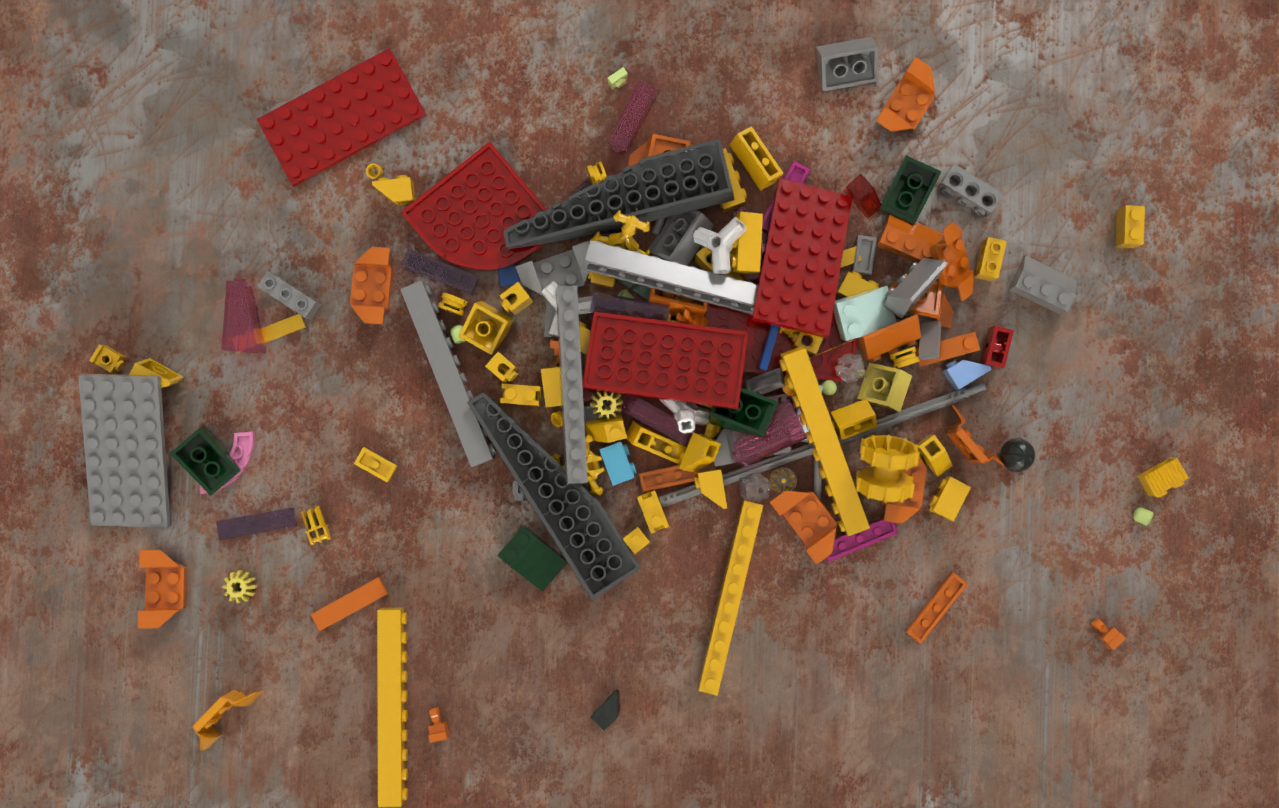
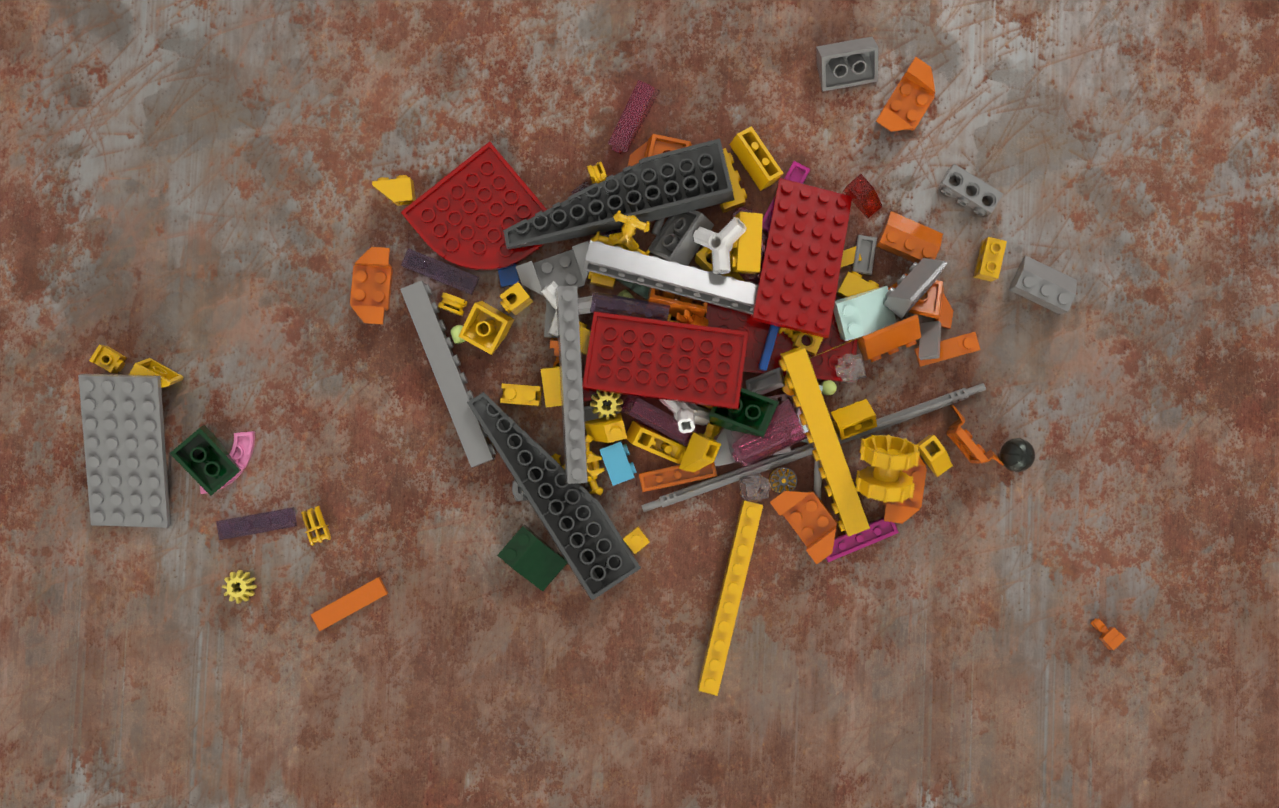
(163, 588): orange piece -> none
(204, 728): light orange piece -> none
(241, 319): clear pink slope -> none
(282, 328): yellow sticker -> none
(289, 295): light grey brick -> none
(341, 117): red plate -> none
(371, 173): yellow hinge -> none
(375, 464): yellow plate -> none
(391, 706): yellow brick -> none
(438, 730): orange piece -> none
(498, 366): yellow brick -> none
(556, 418): yellow hinge -> none
(608, 711): pearl dark grey slope -> none
(618, 79): yellowish green plate -> none
(652, 511): yellow brick -> none
(712, 486): yellow slope -> none
(885, 386): light yellow slope -> none
(905, 359): yellow wheel -> none
(910, 189): dark green slope -> none
(936, 607): orange tile -> none
(948, 498): yellow brick -> none
(953, 251): orange piece -> none
(963, 372): light blue slope -> none
(996, 347): red brick -> none
(1130, 226): yellow brick -> none
(1143, 515): yellowish green piece -> none
(1163, 477): yellow brick -> none

